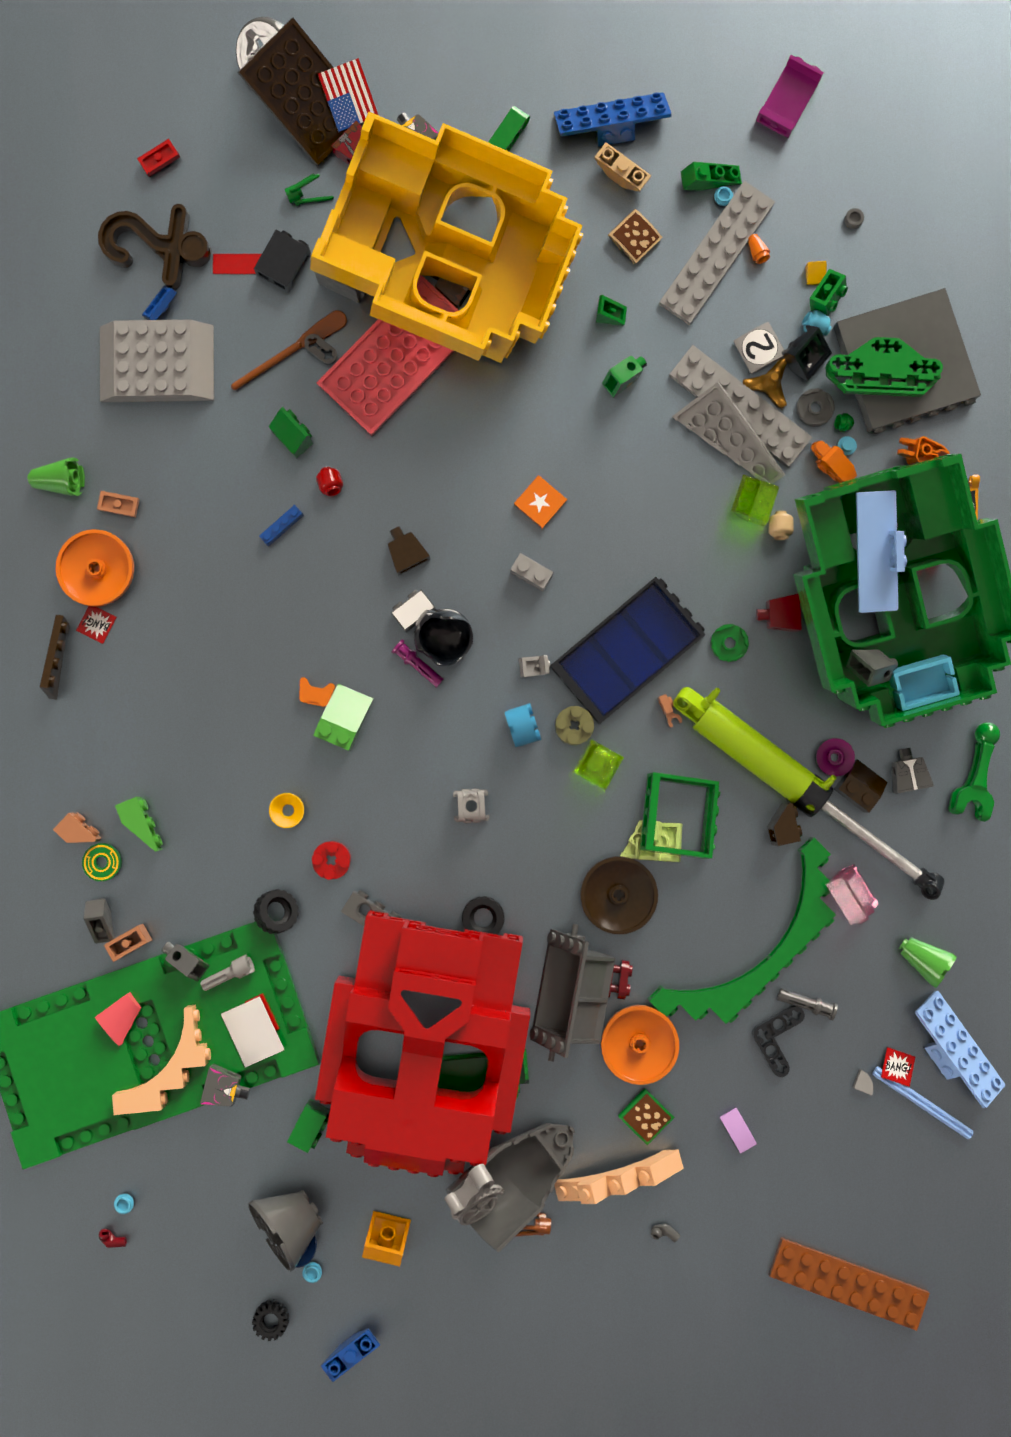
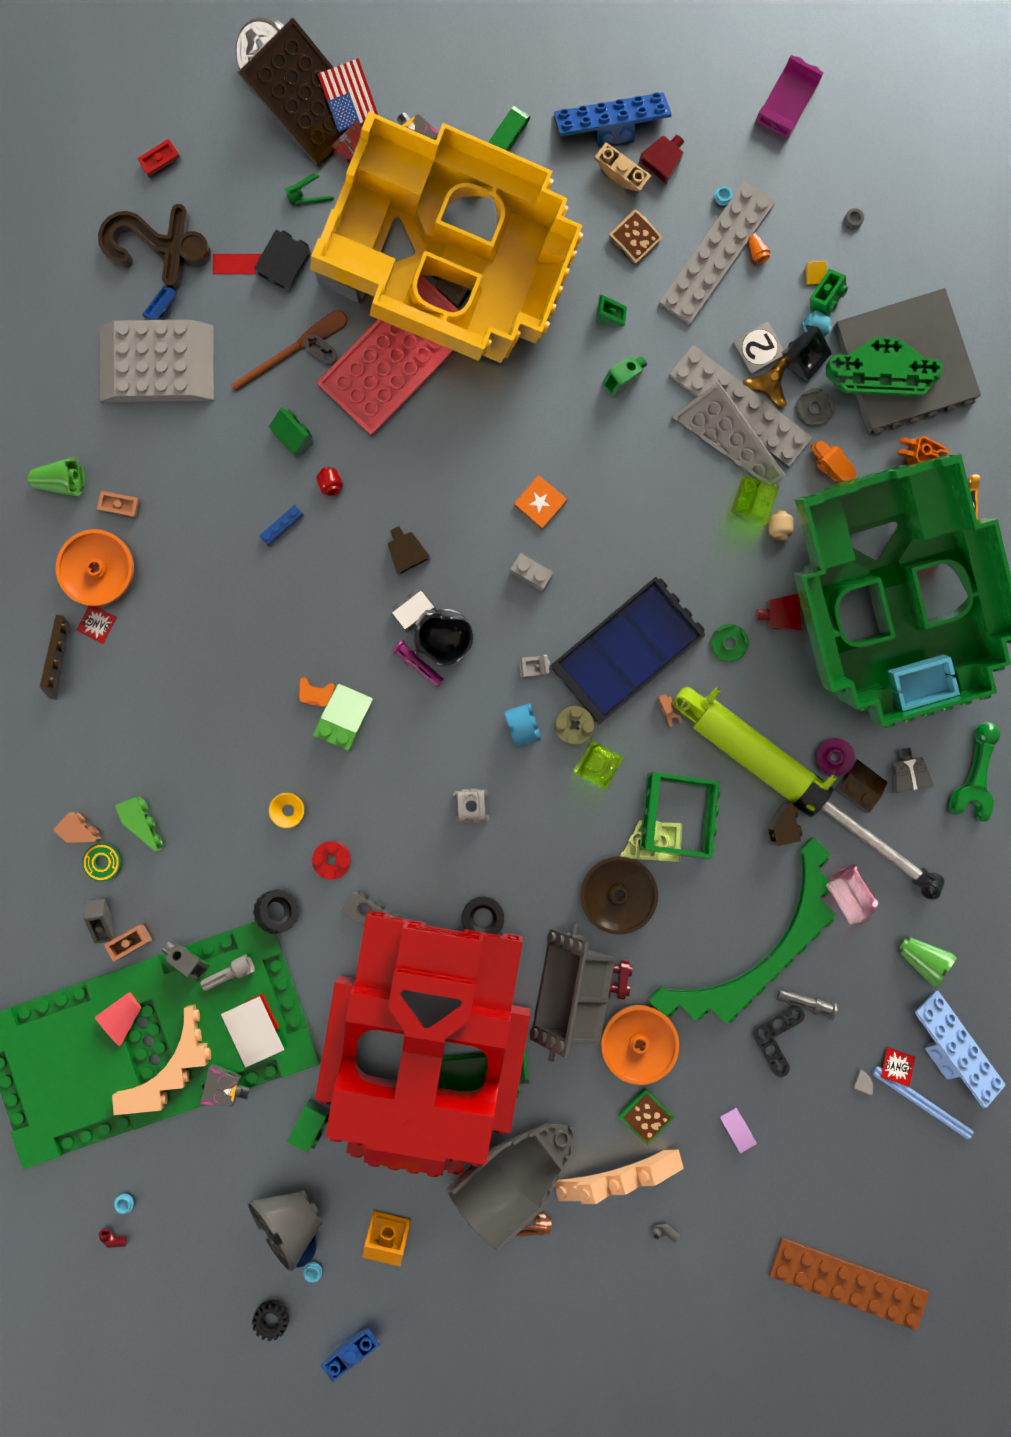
(477, 1189): light grey piece -> none
(663, 157): none -> dark red torso
(706, 176): green slope -> none
(844, 422): green plate -> none
(848, 445): medium azure plate -> none
(871, 666): dark grey torso -> none
(878, 551): light blue bracket -> none

